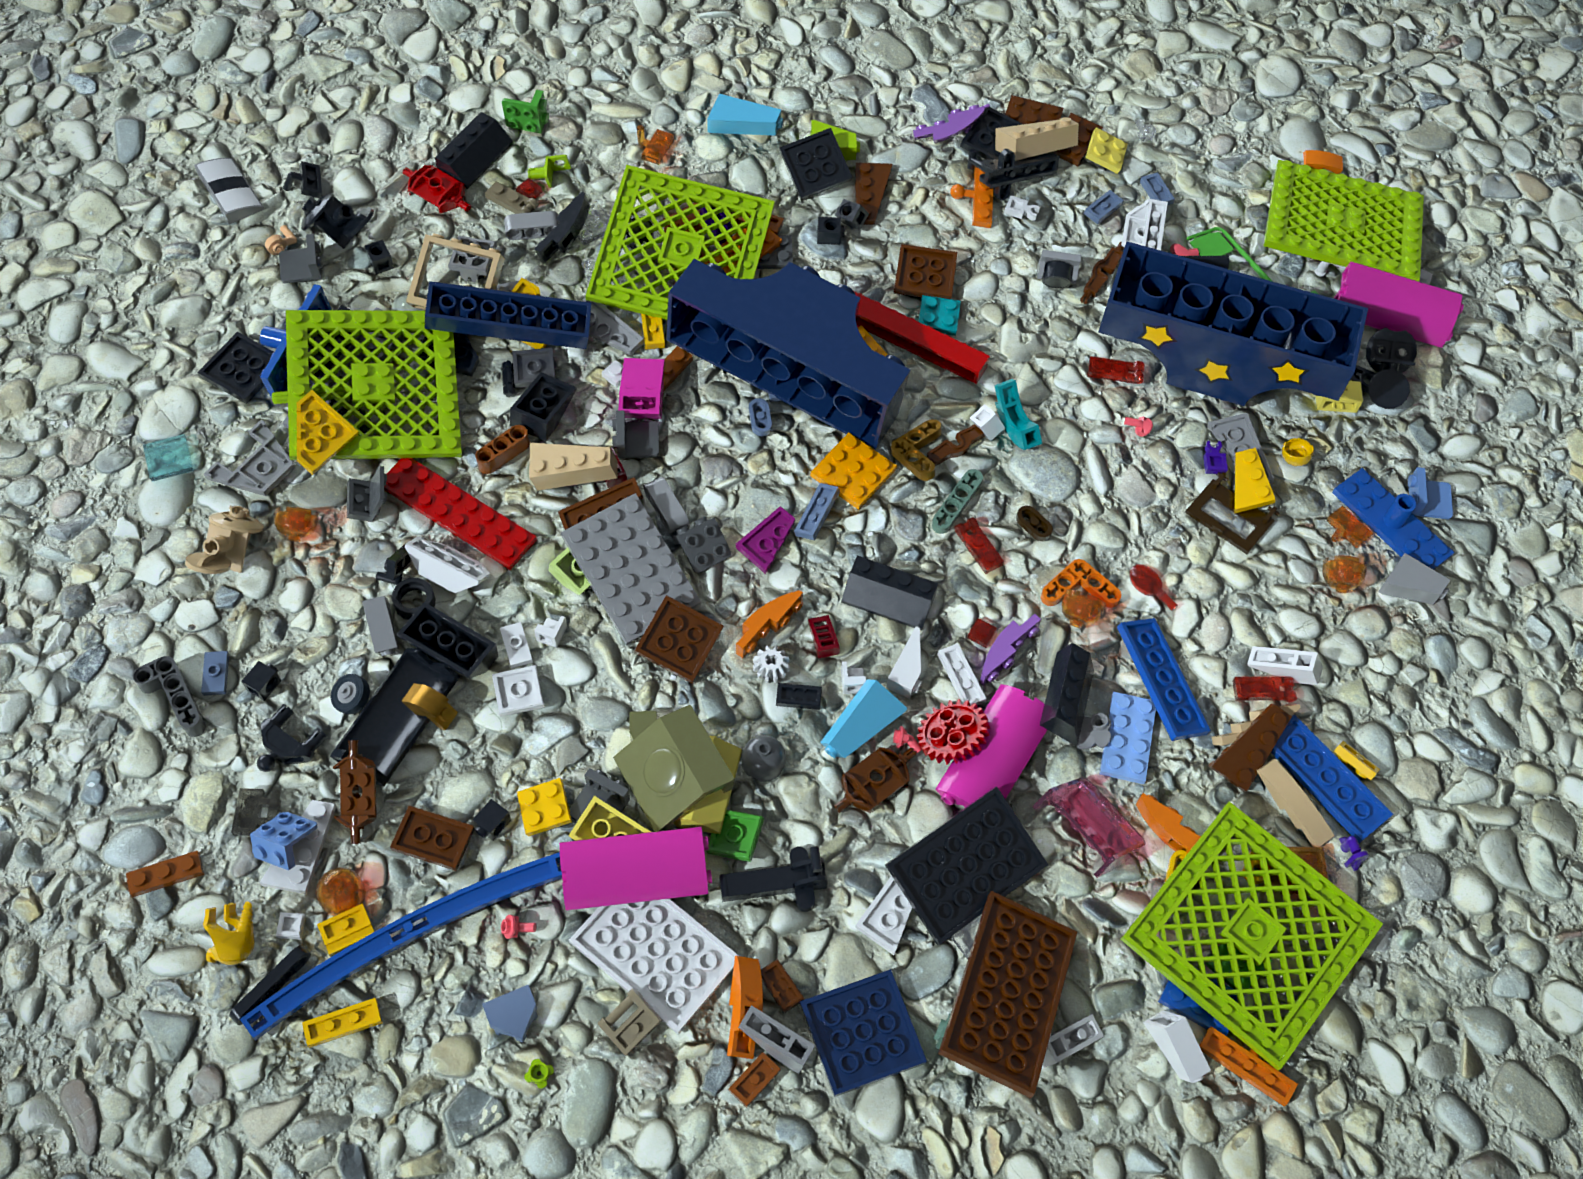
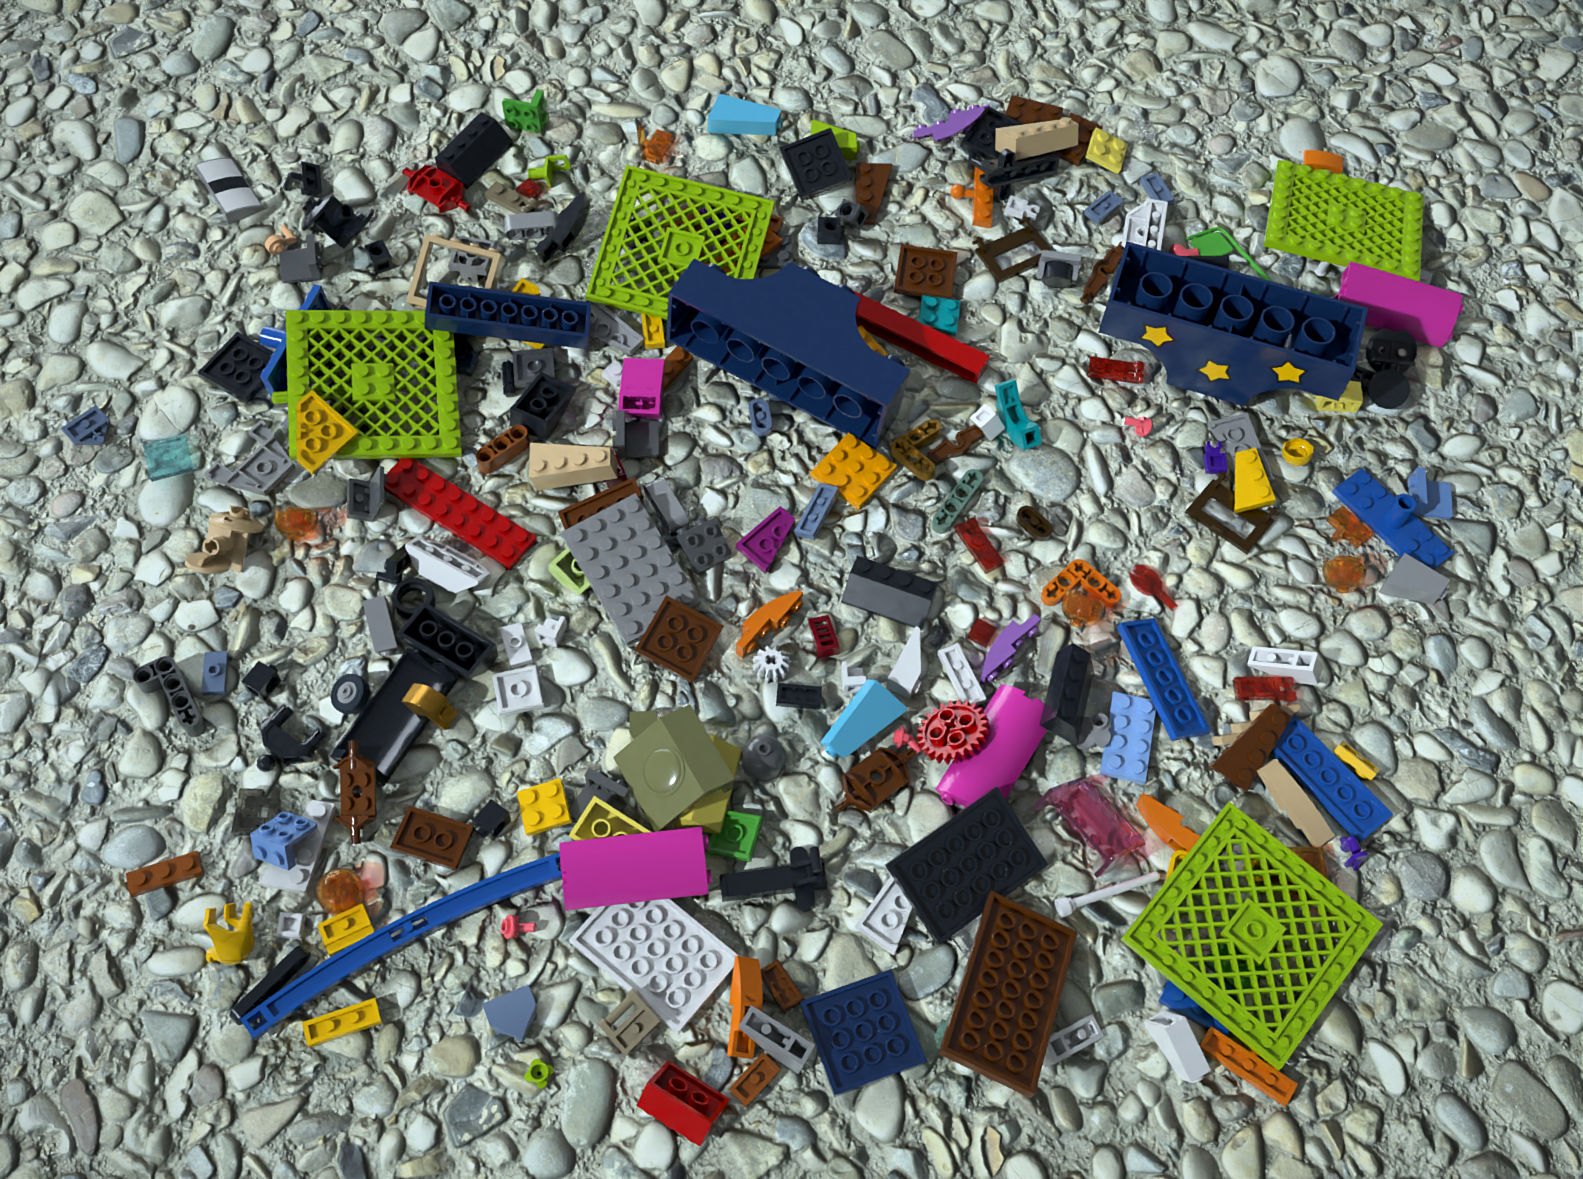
(88, 428): none -> sand blue slope
(683, 1102): none -> red slope
(1013, 252): none -> dark brown piece
(1066, 906): none -> white piece

